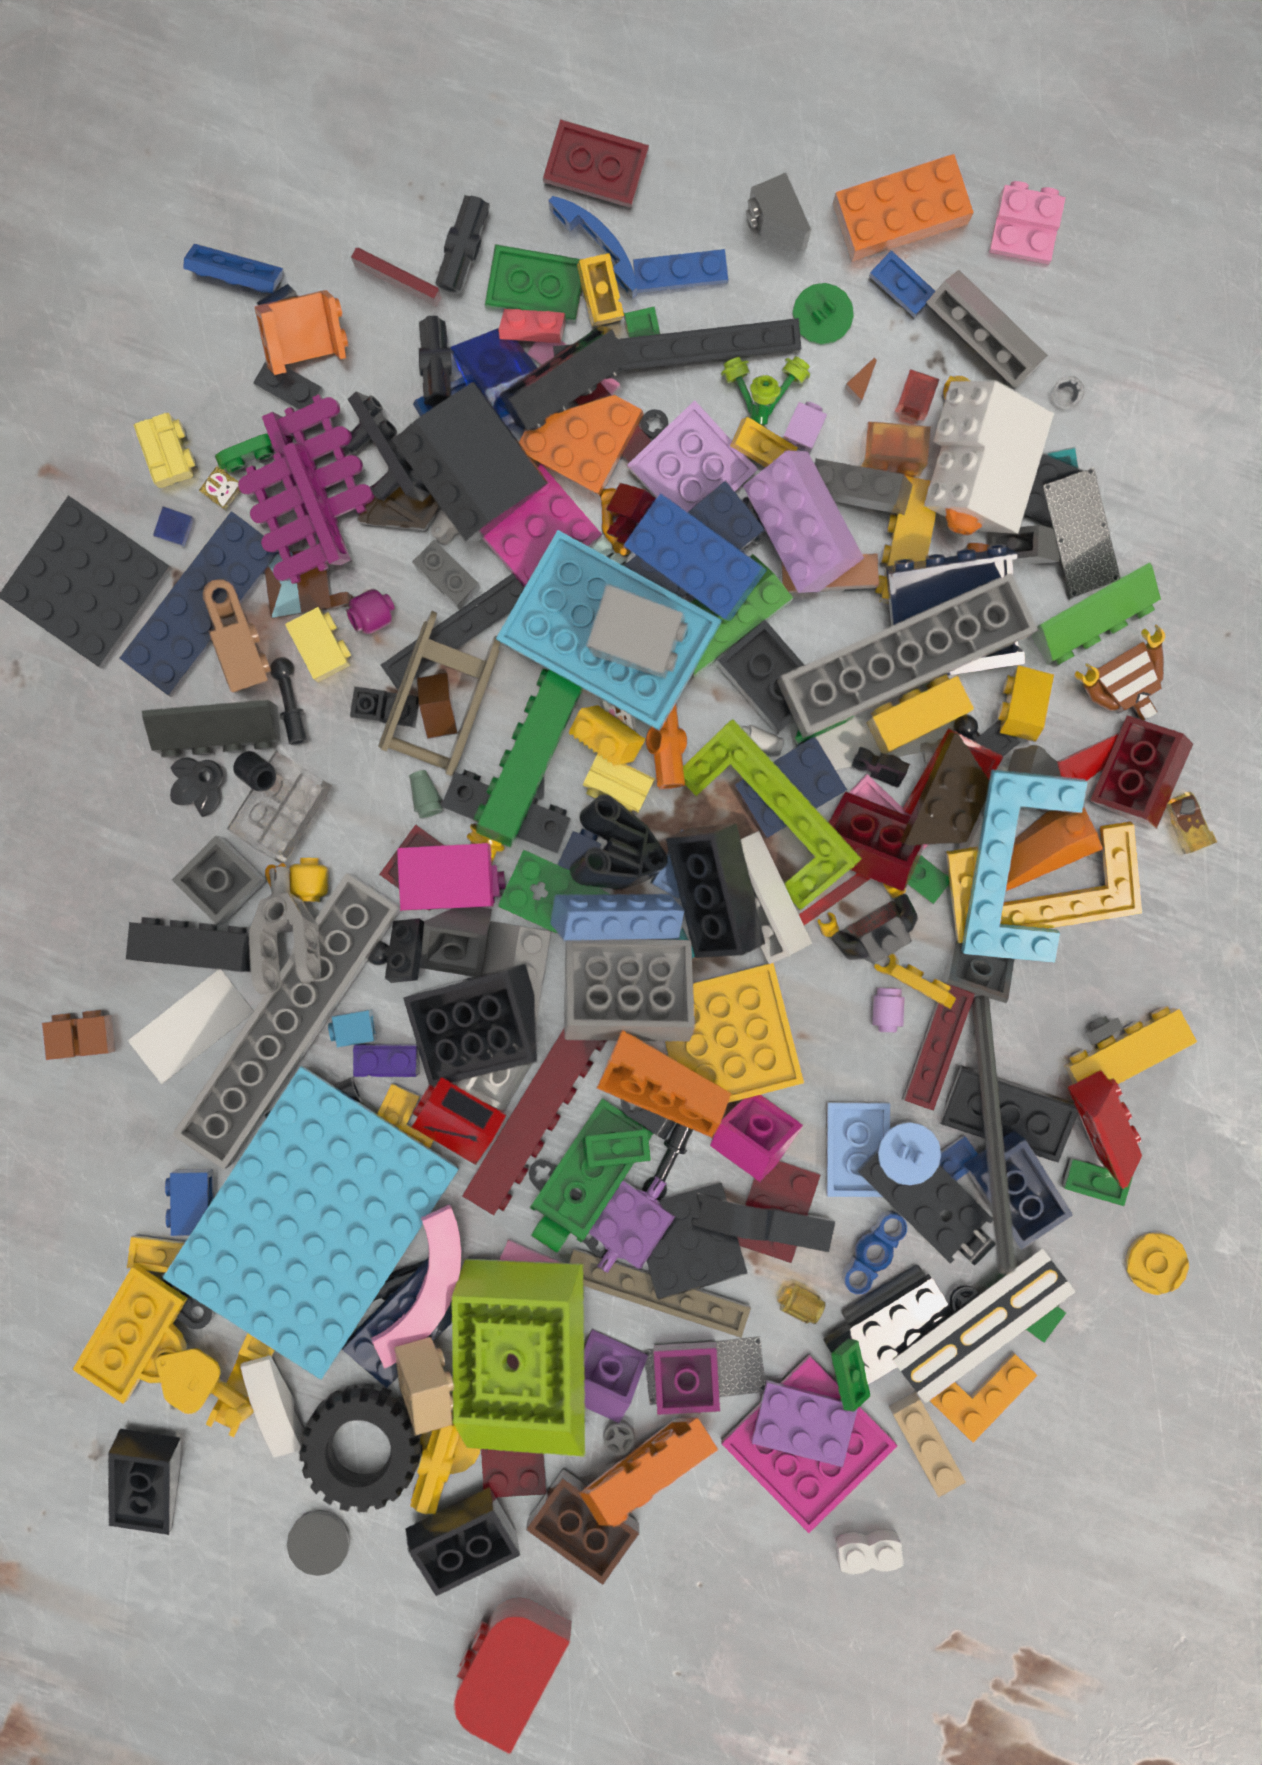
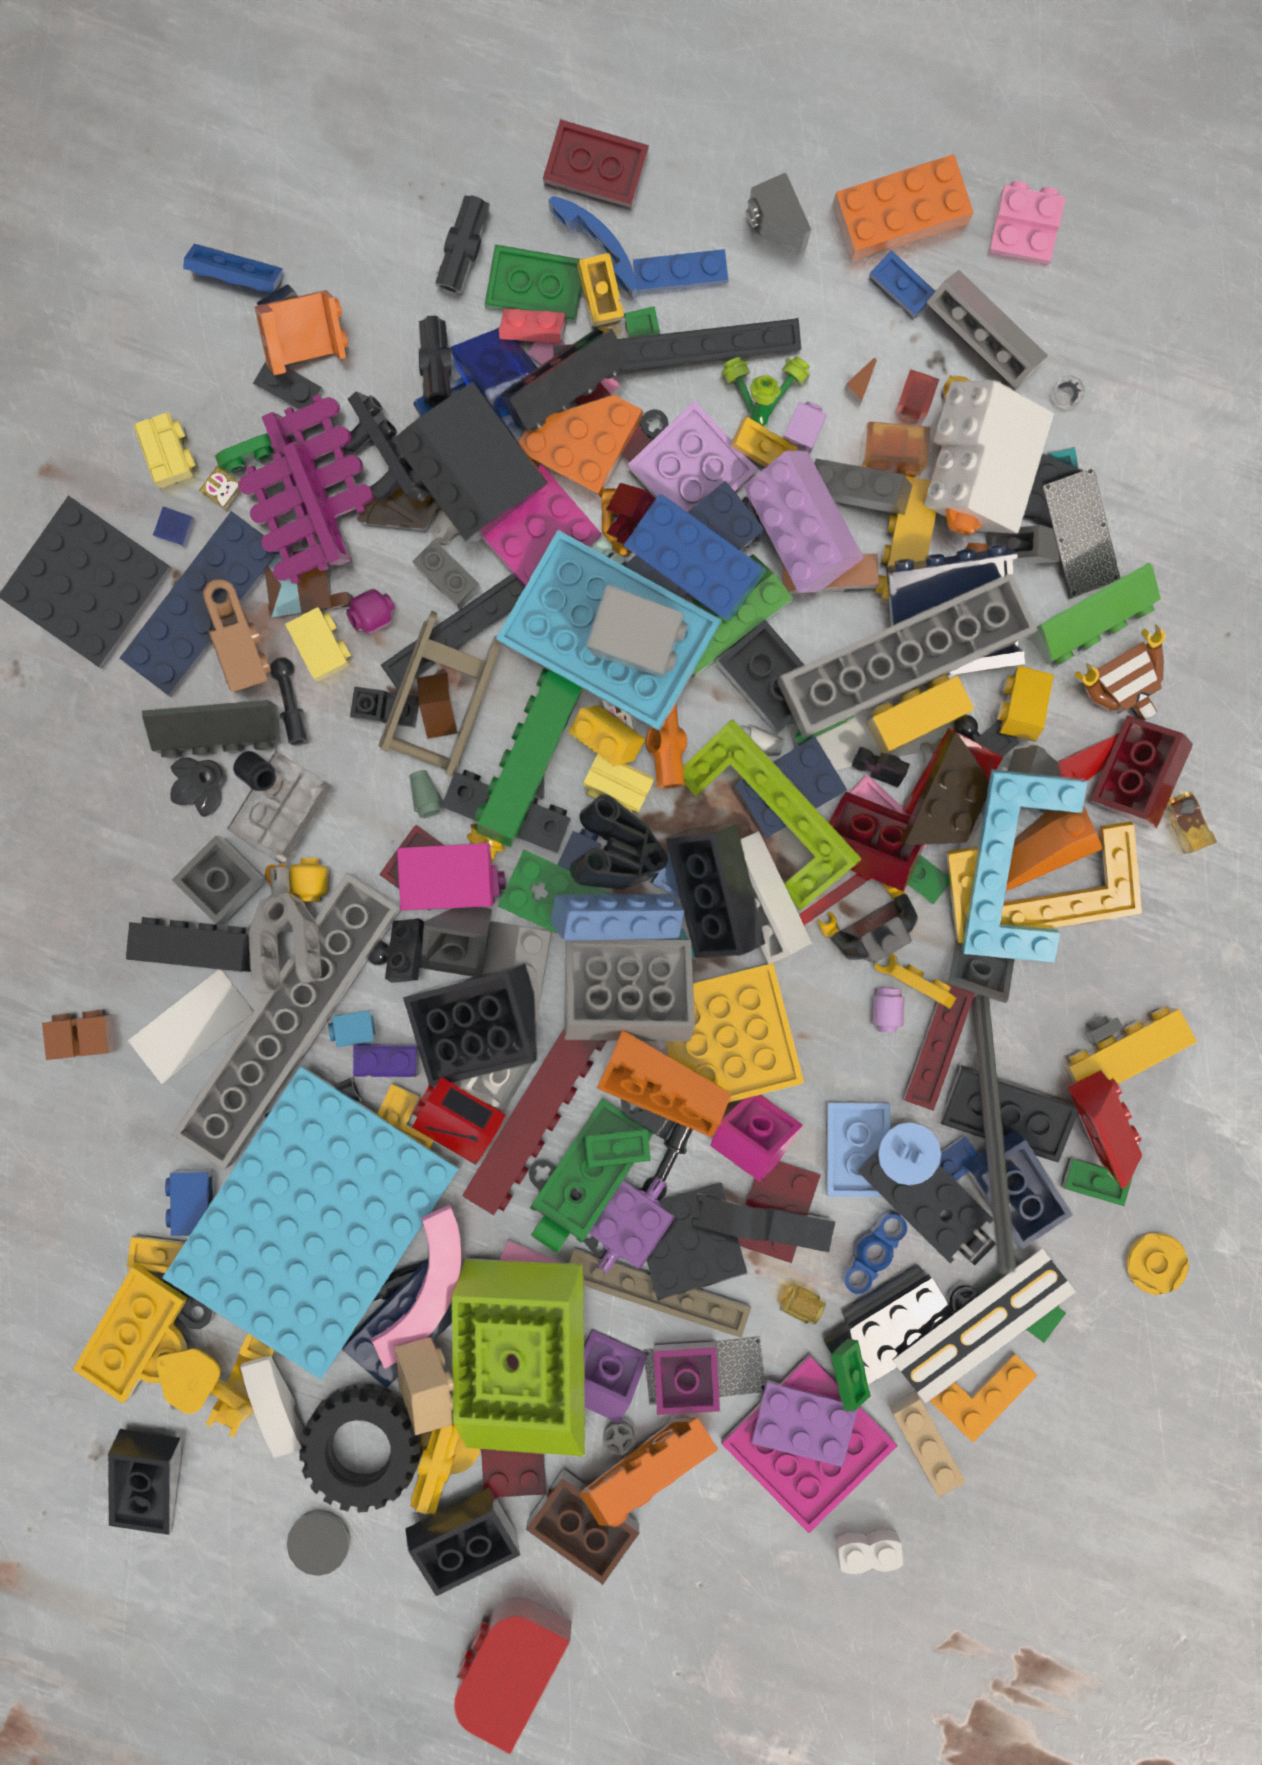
(396, 276): dark red tile -> none
(823, 313): green piece -> none

